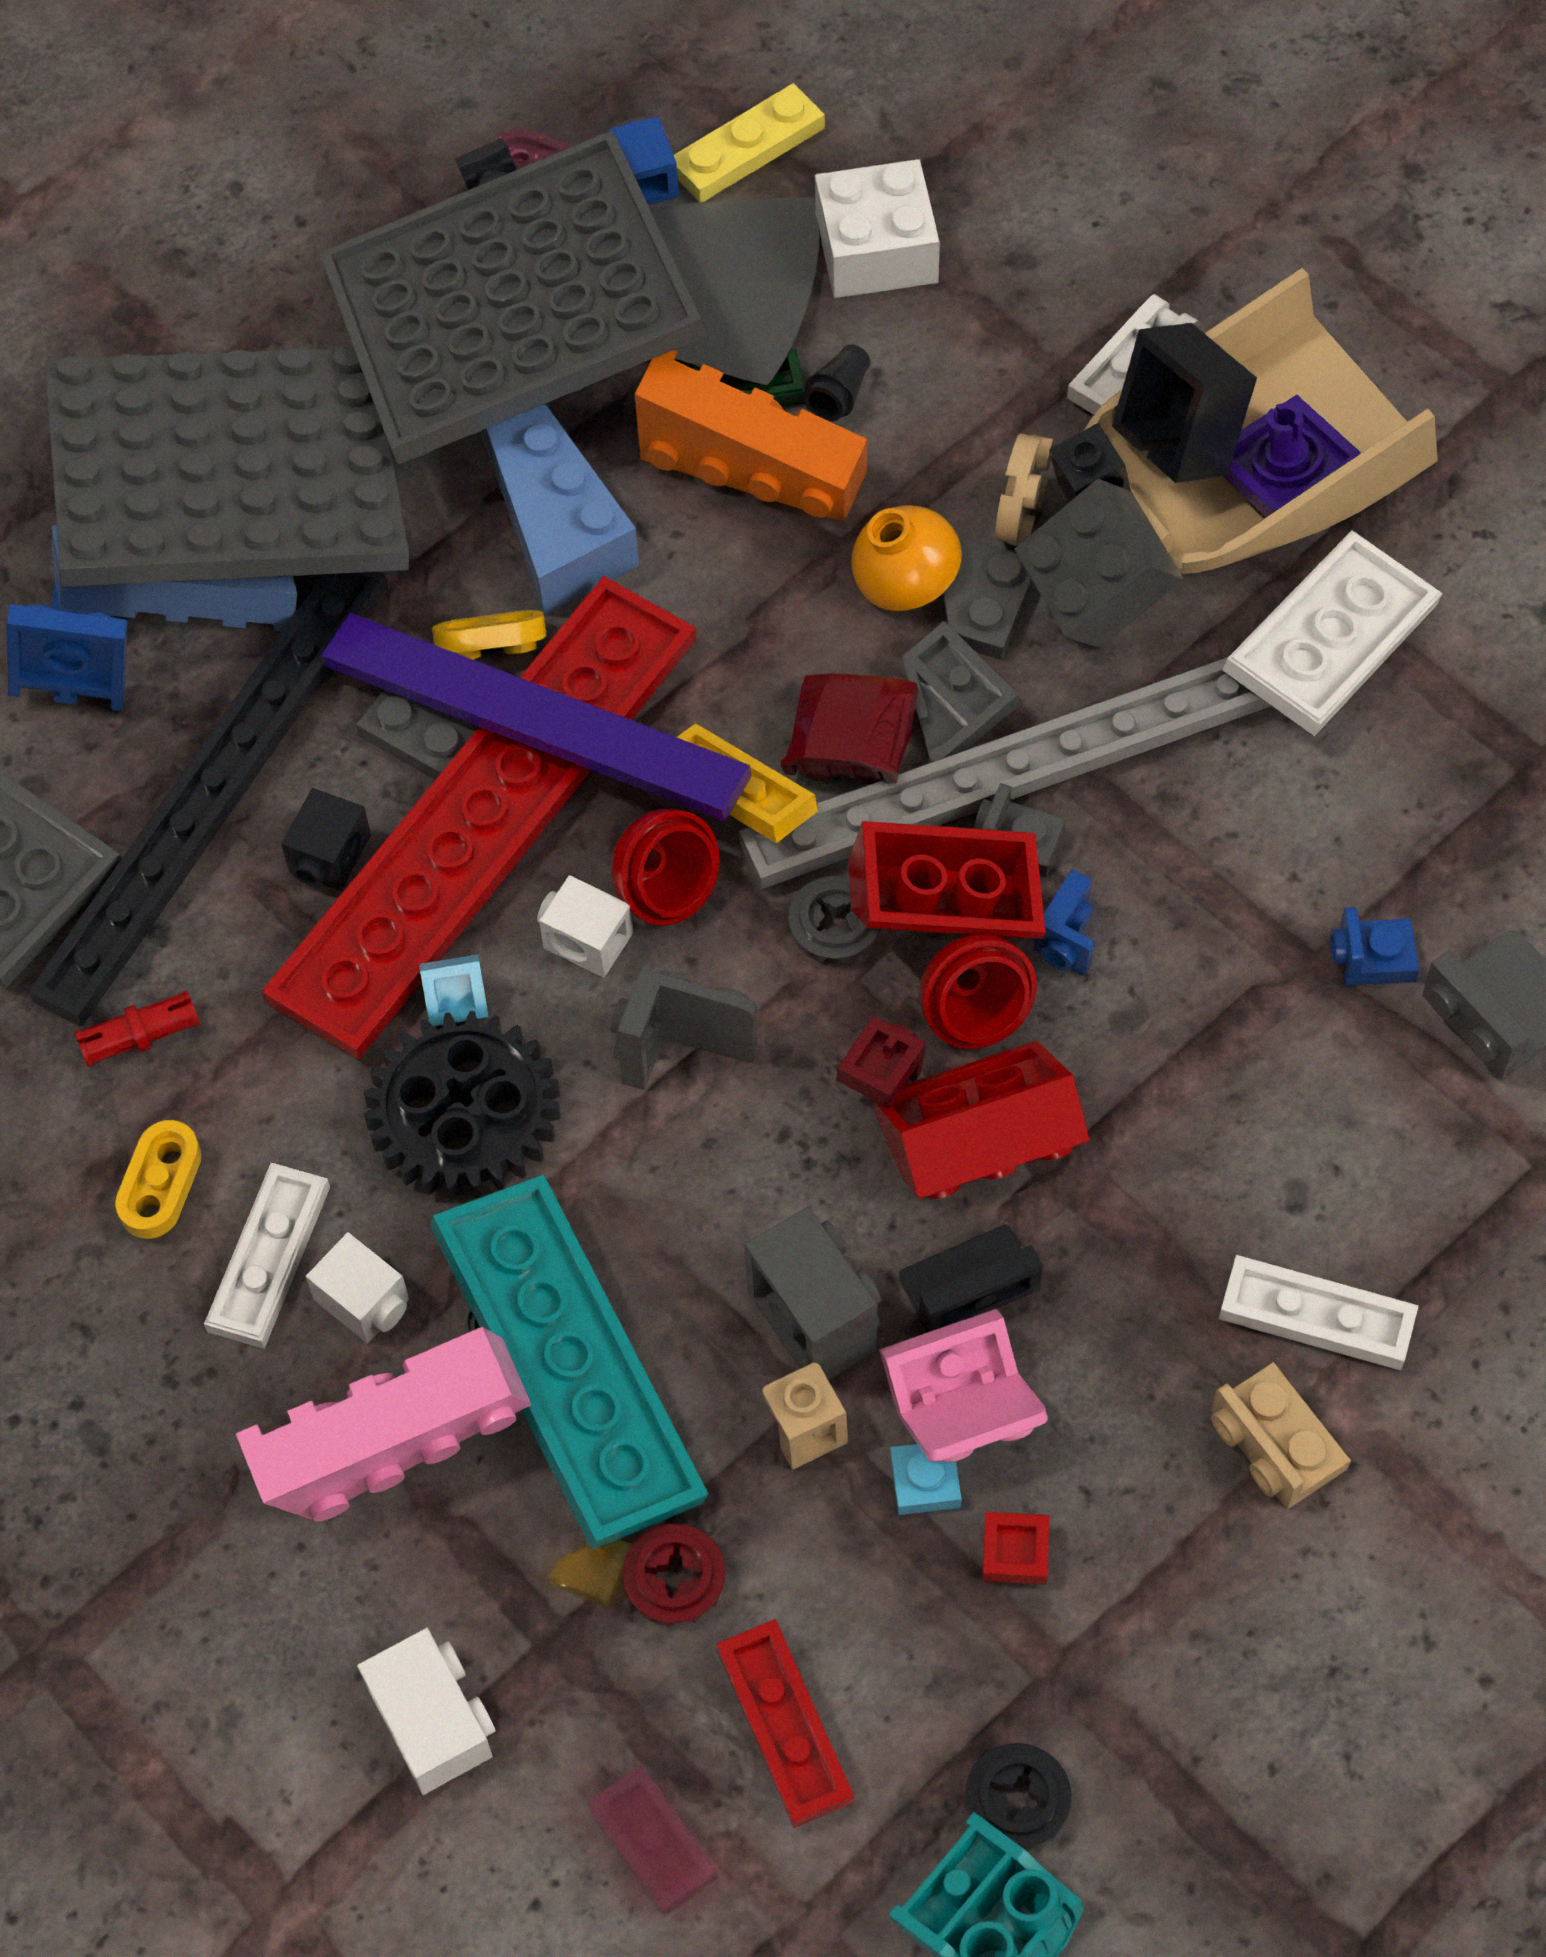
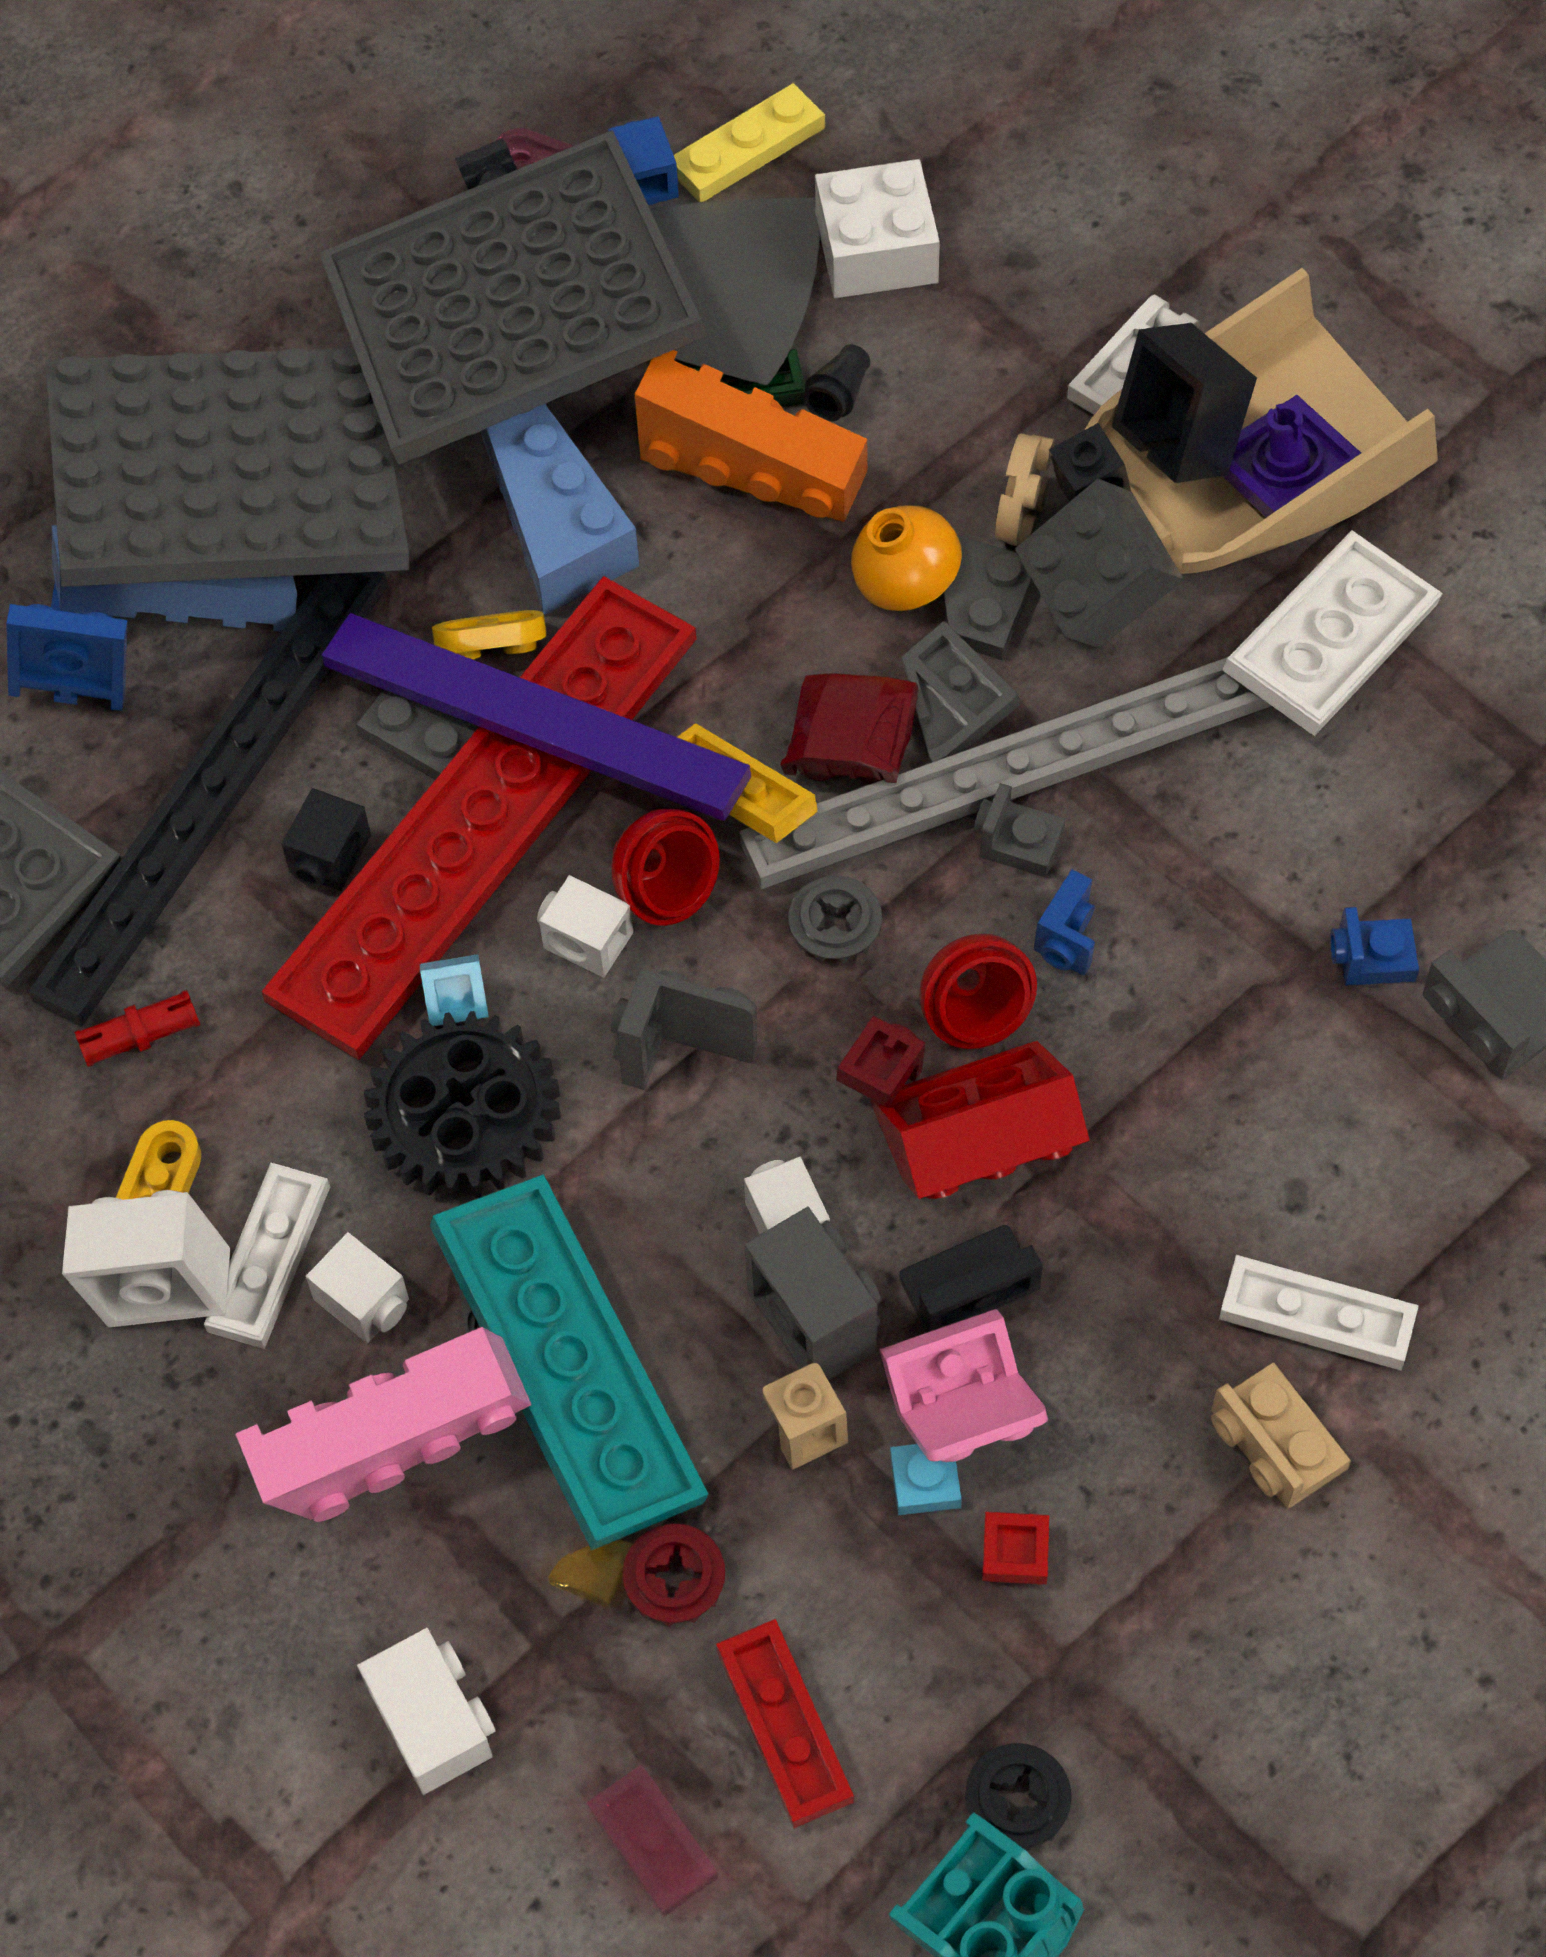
(146, 1259): none -> white brick
(780, 1191): none -> white brick
(946, 880): red slope -> none

